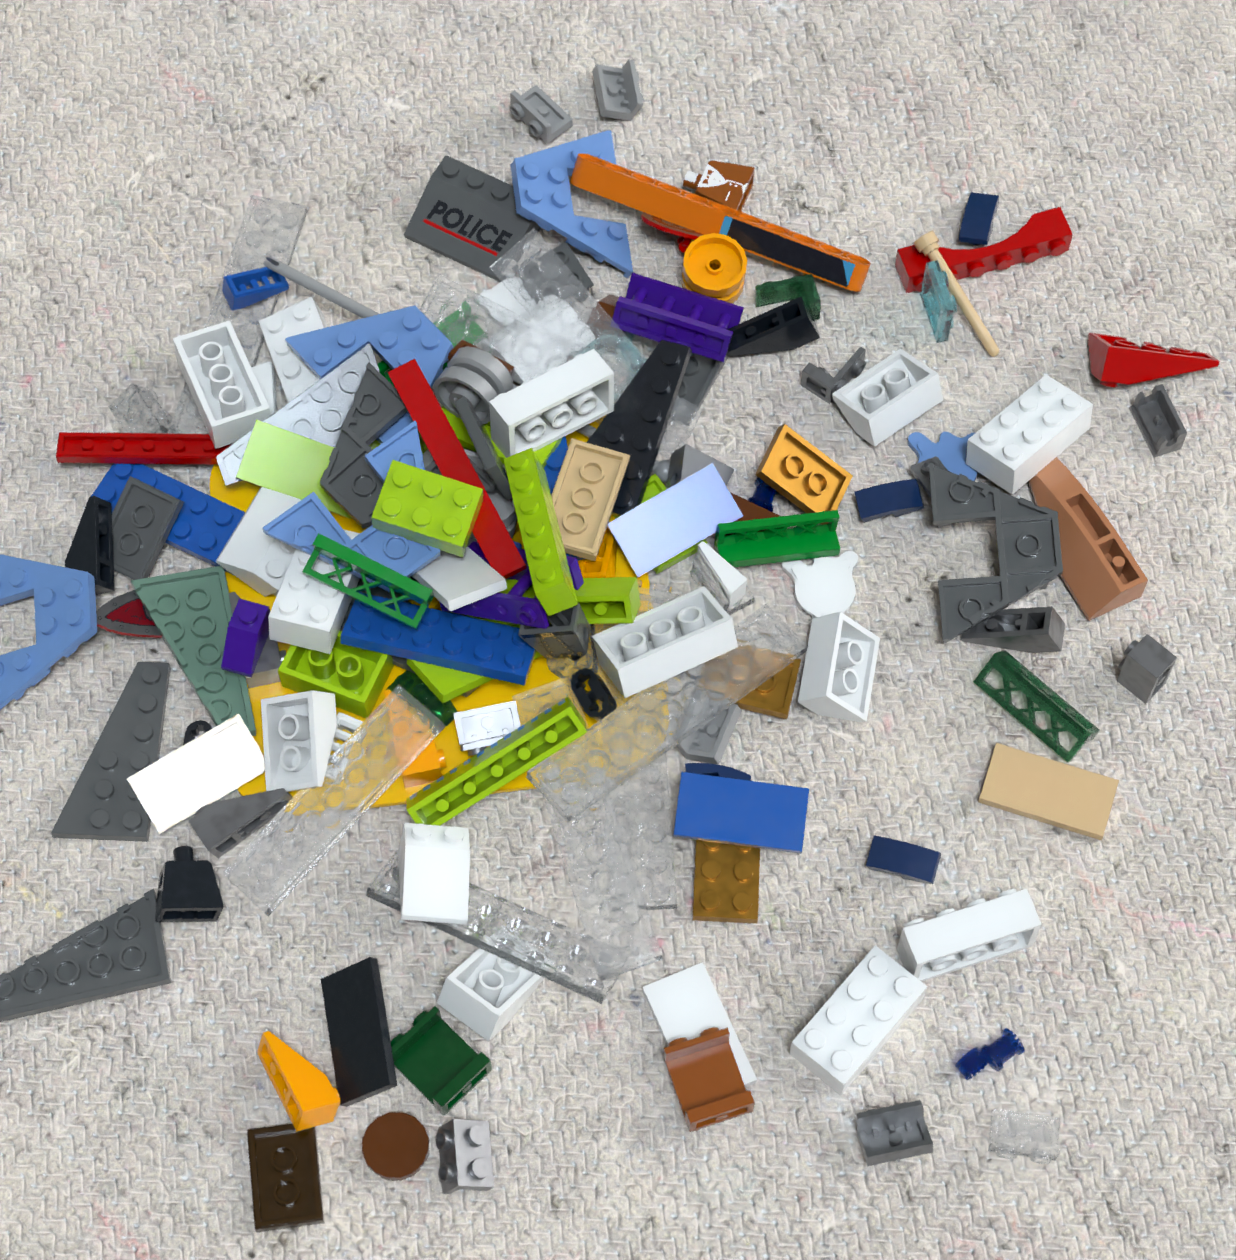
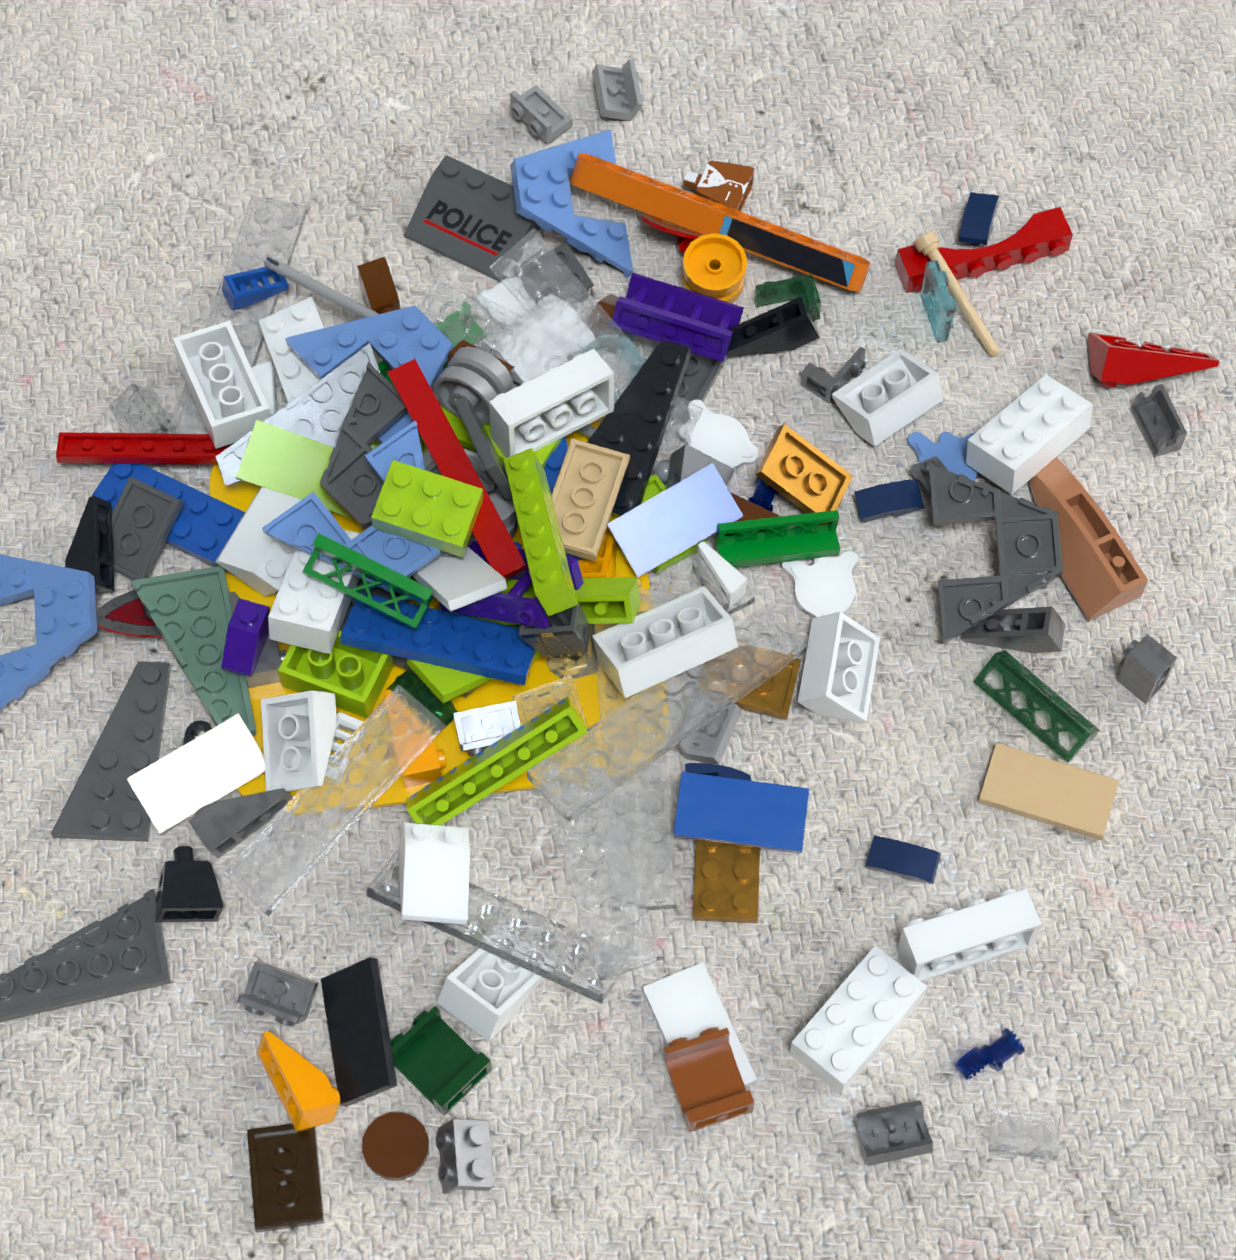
(278, 994): none -> flat silver bracket
(378, 286): none -> reddish brown slope
(588, 698): black beam -> none
(722, 438): none -> white tile

